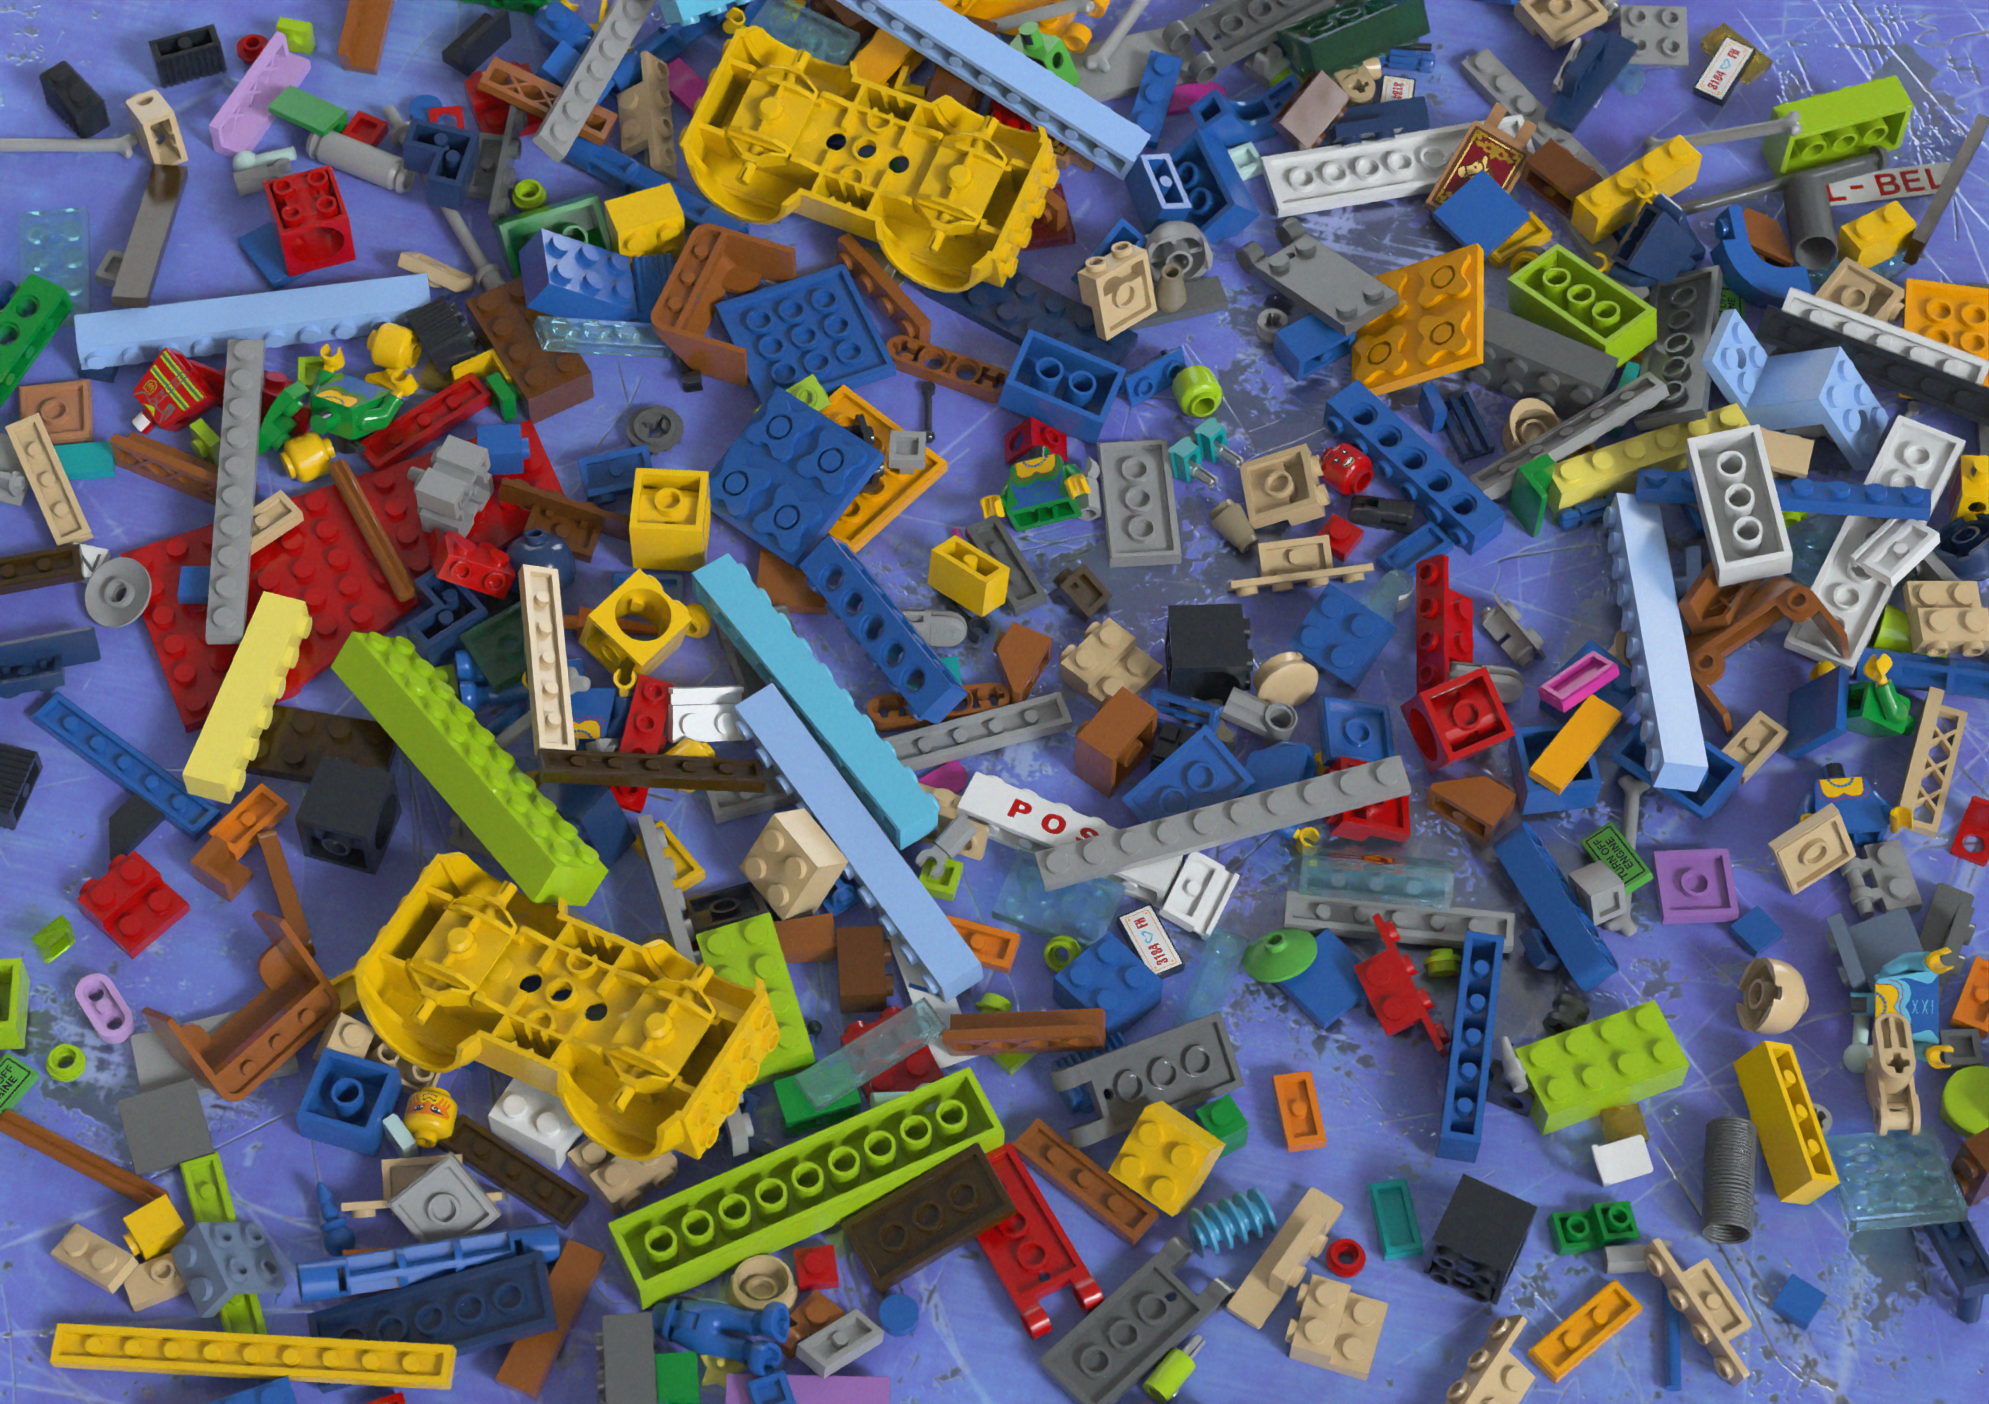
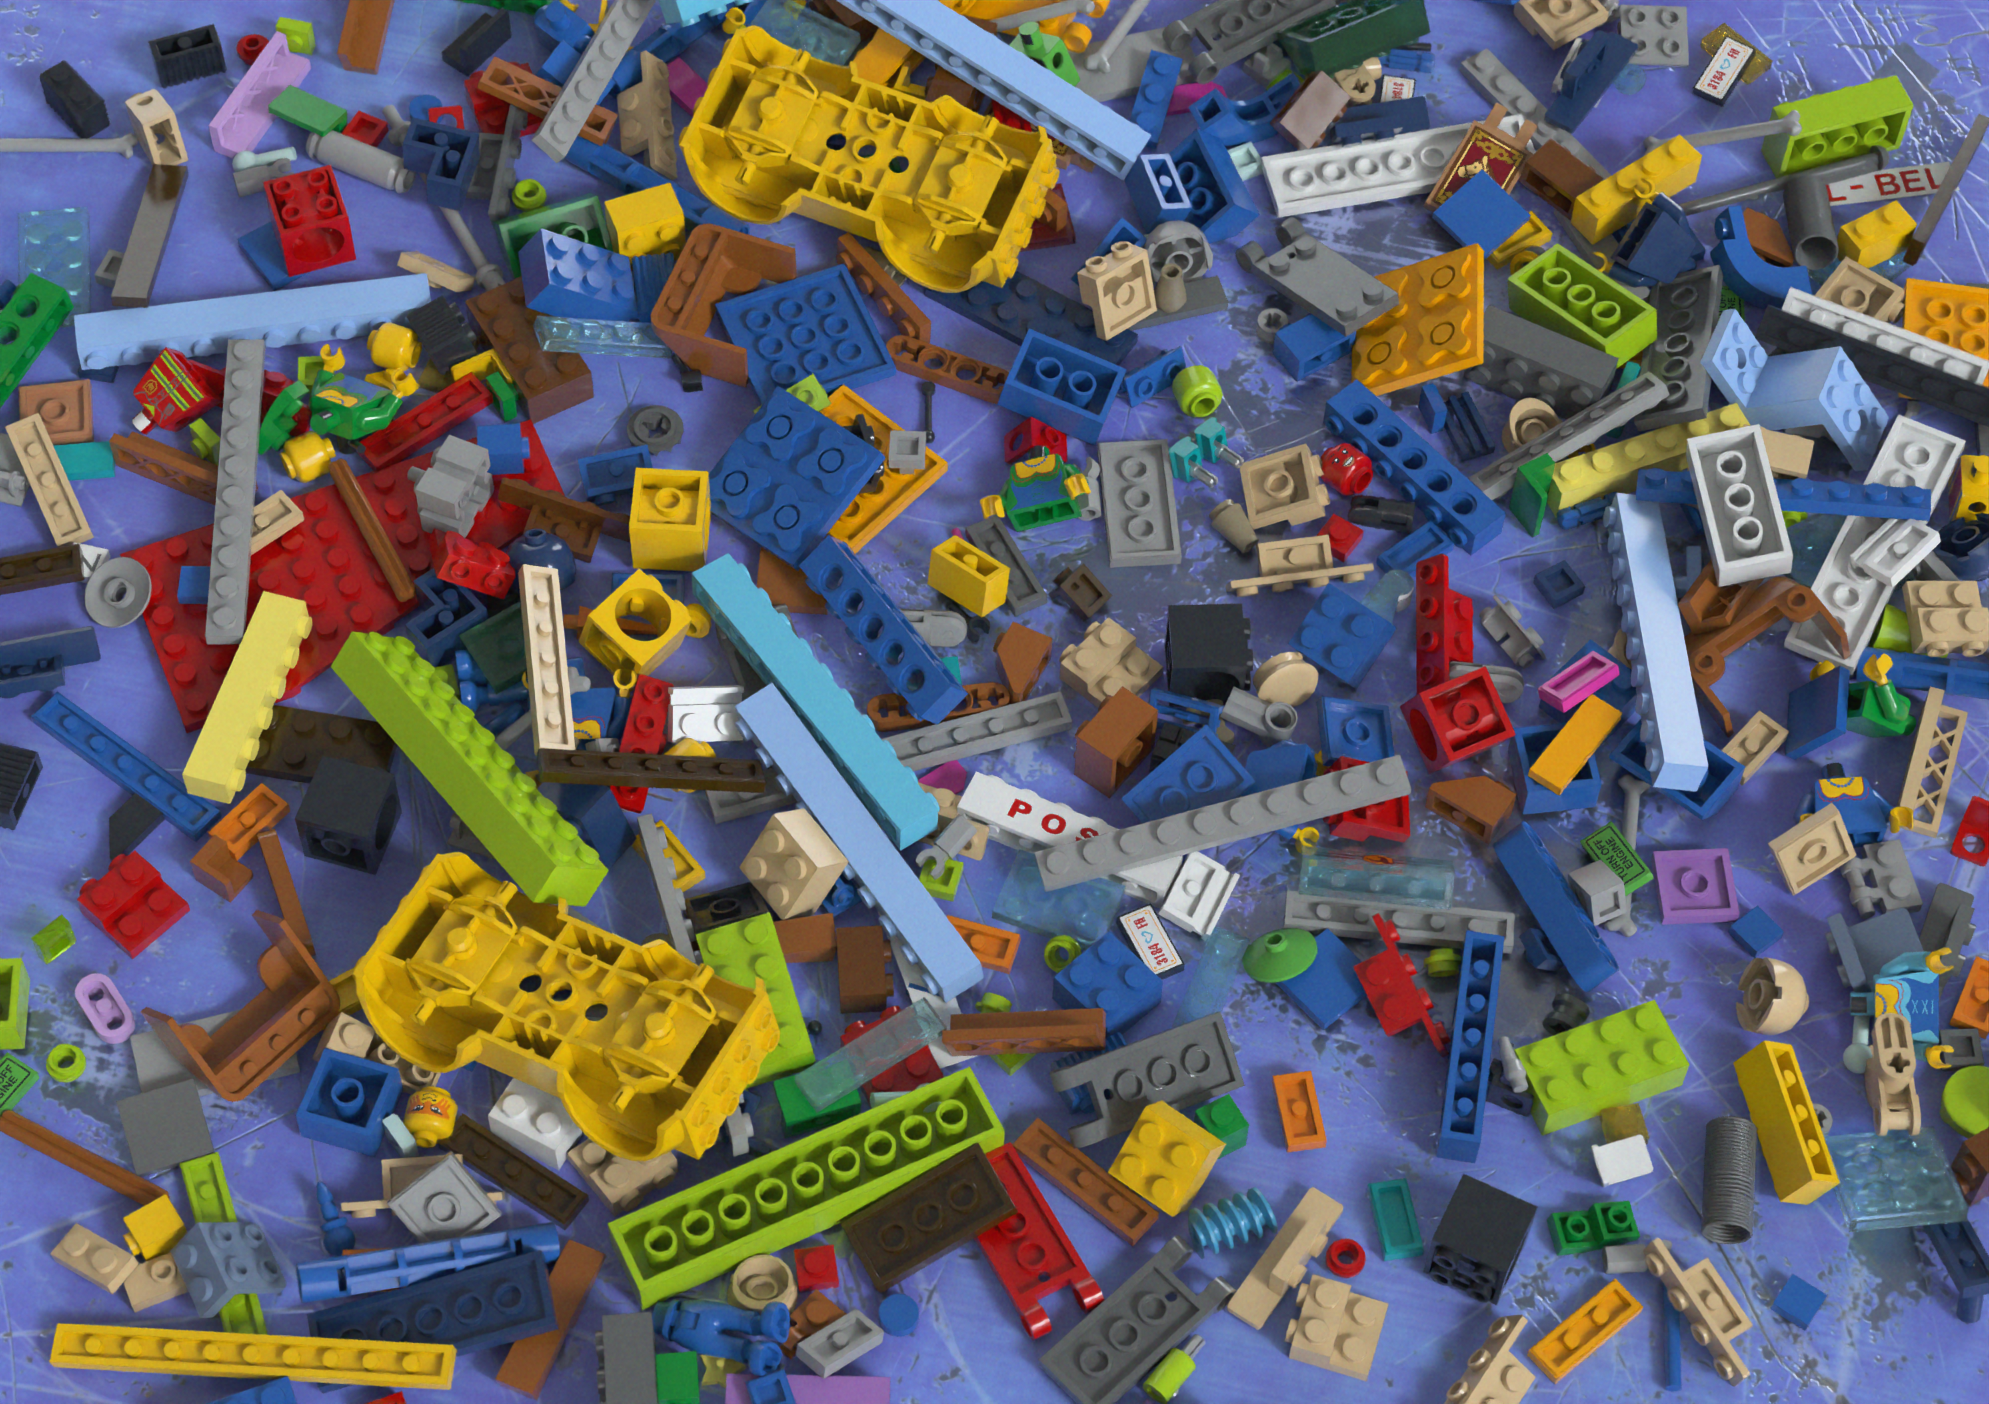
(1559, 584): none -> dark blue plate

